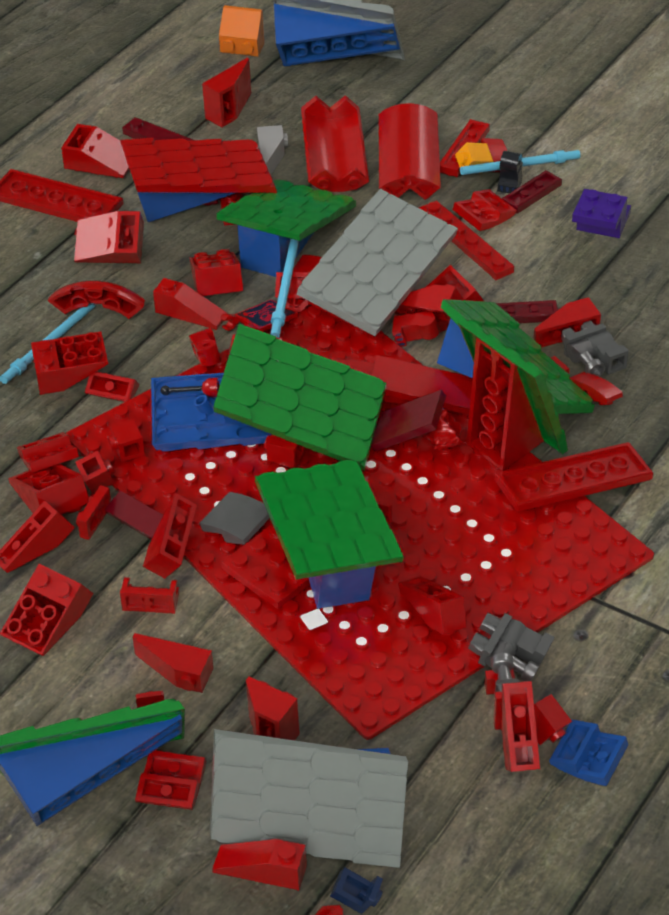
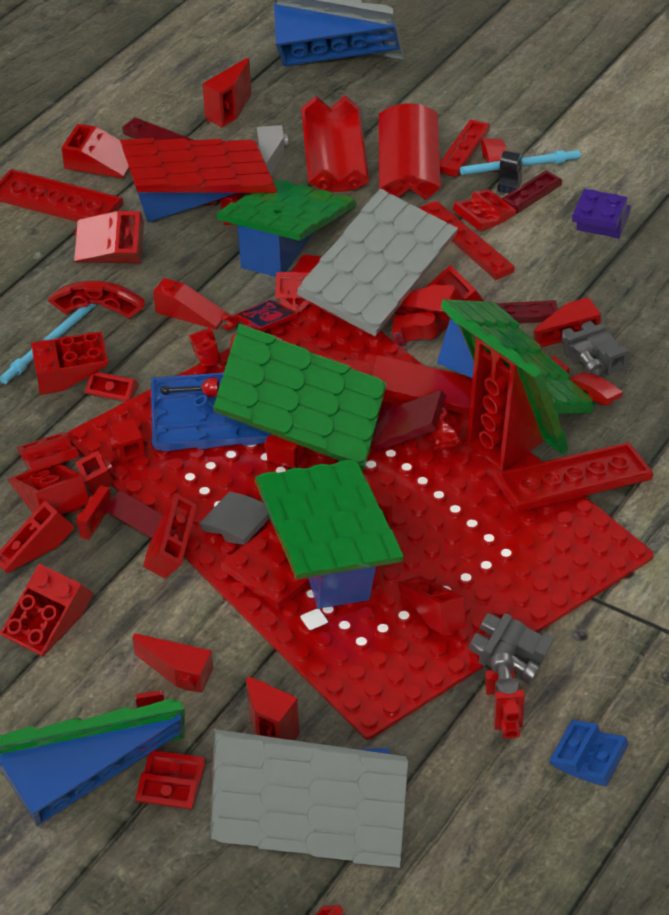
(149, 598): red hinge -> none
(216, 272): red slope -> none
(241, 31): orange slope -> none
(264, 861): red slope -> none
(278, 316): medium azure bar -> none
(356, 891): dark blue bracket -> none
(473, 154): light orange brick -> none
(519, 727): red slope -> none
(550, 720): red brick -> none

